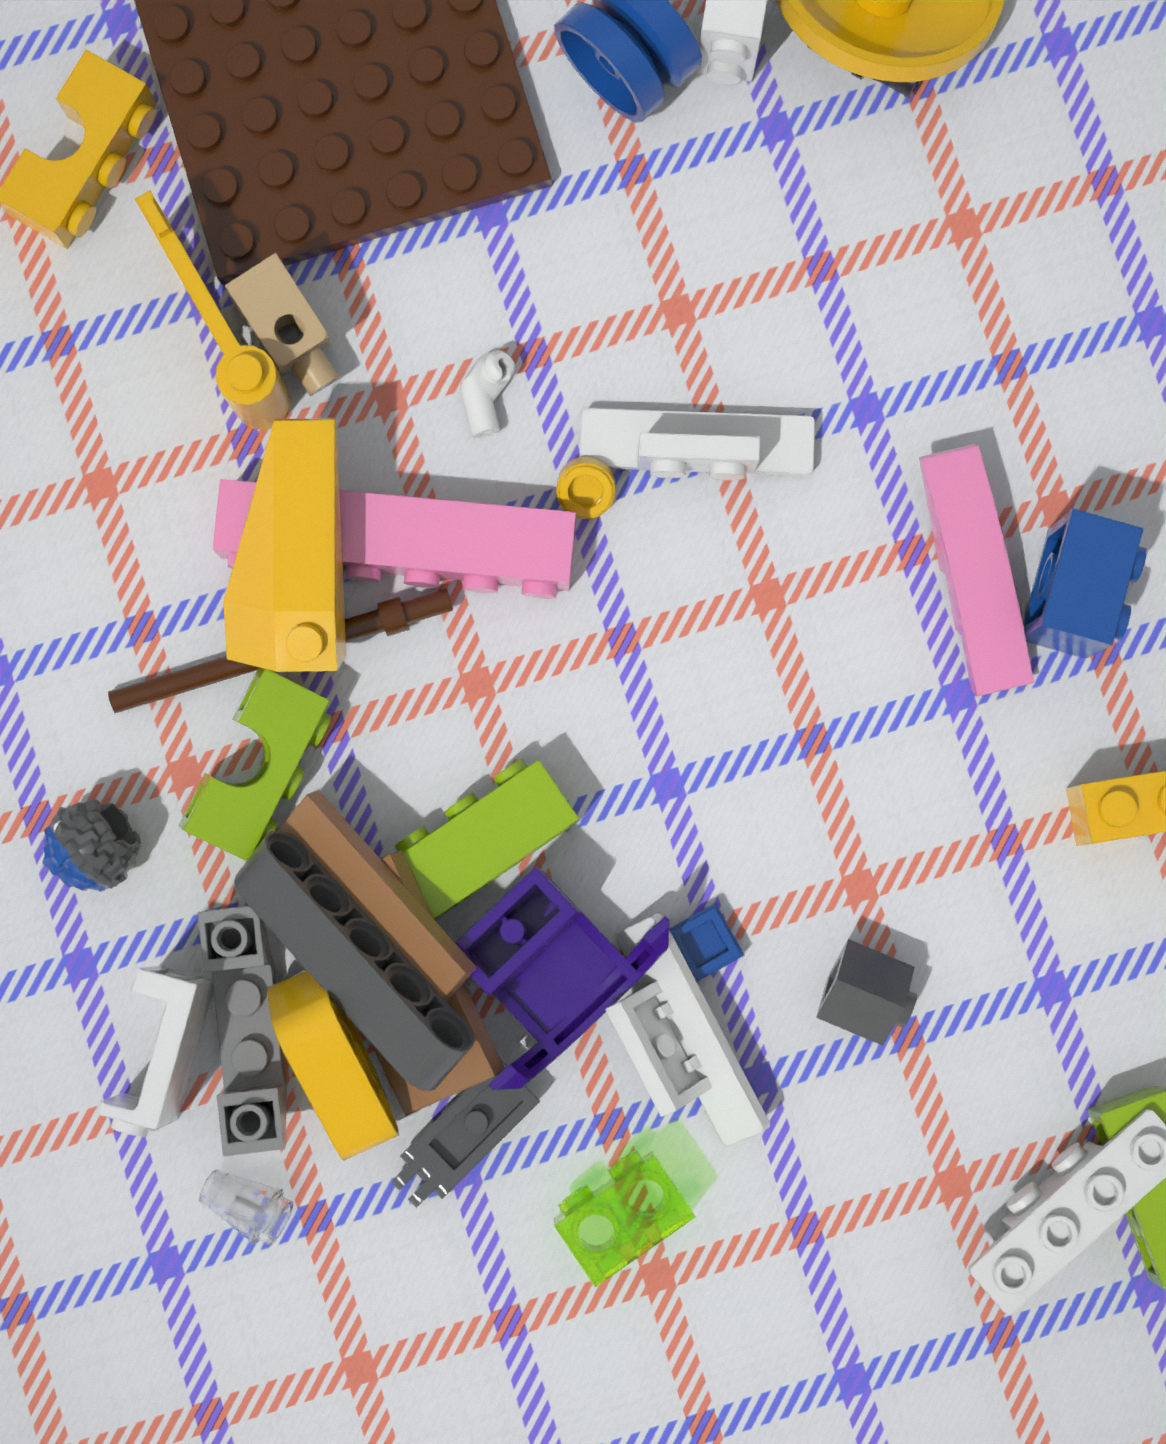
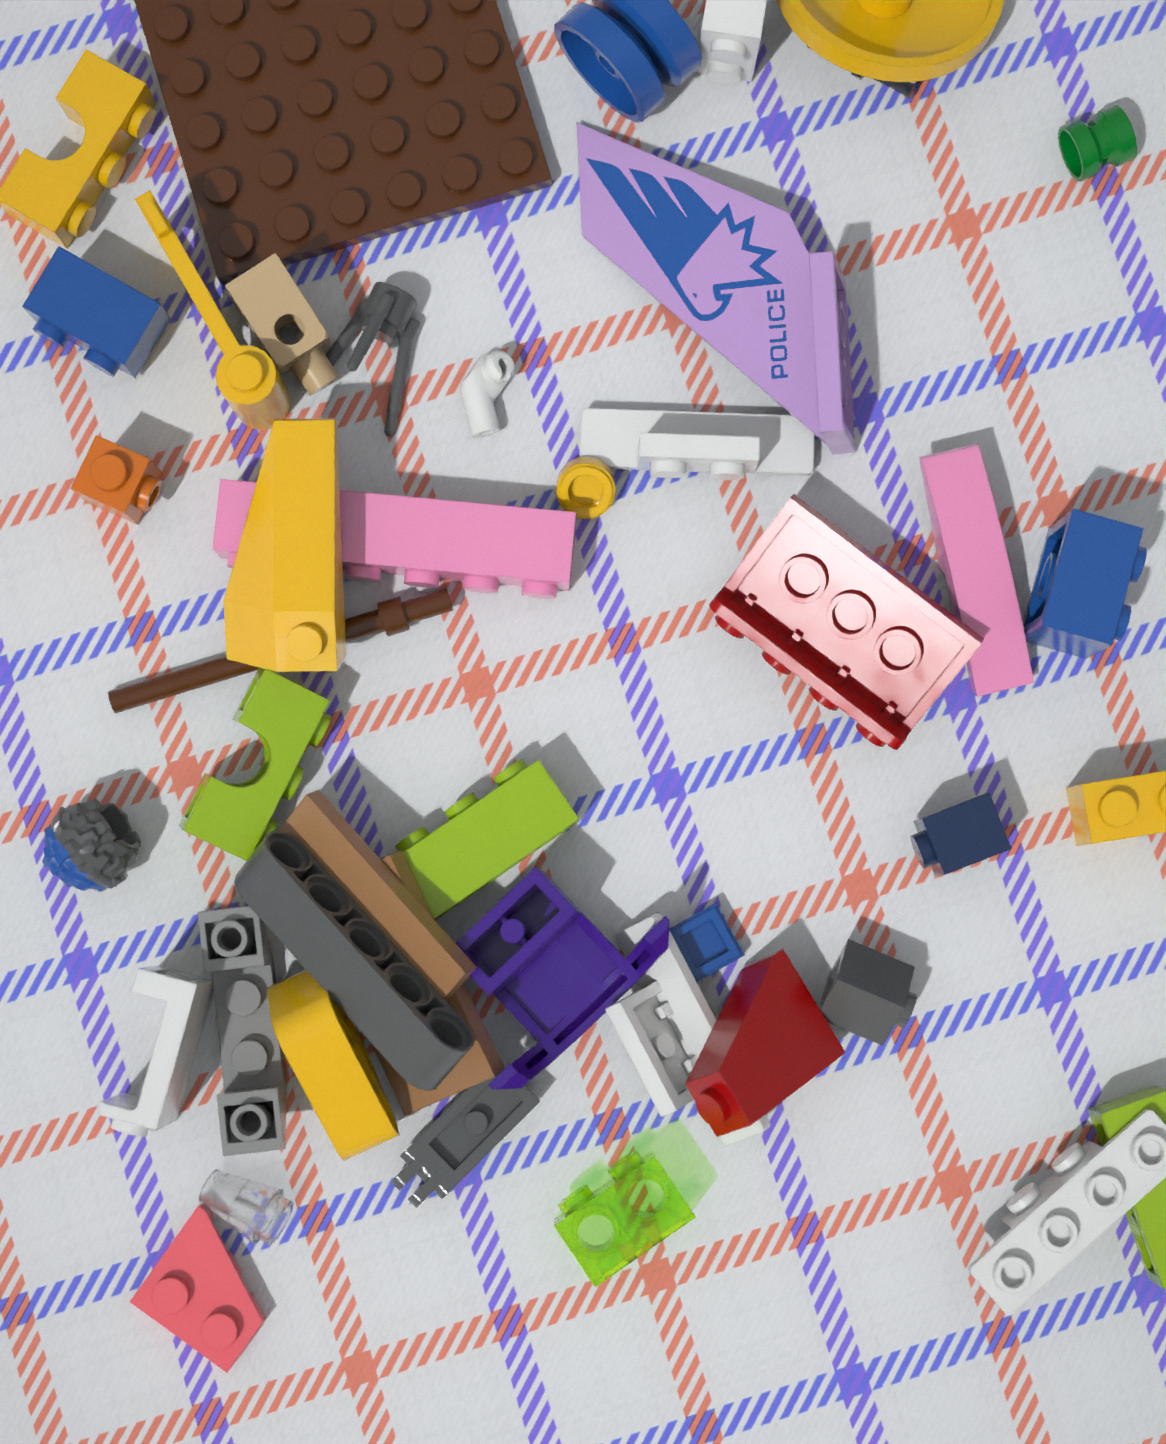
(96, 314): none -> blue brick
(118, 480): none -> orange brick
(201, 1293): none -> coral wing
(382, 318): none -> dark grey plant
(728, 274): none -> lavender piece
(761, 1046): none -> red slope
(844, 624): none -> bracket
(959, 836): none -> dark blue brick
(1098, 143): none -> green wheel

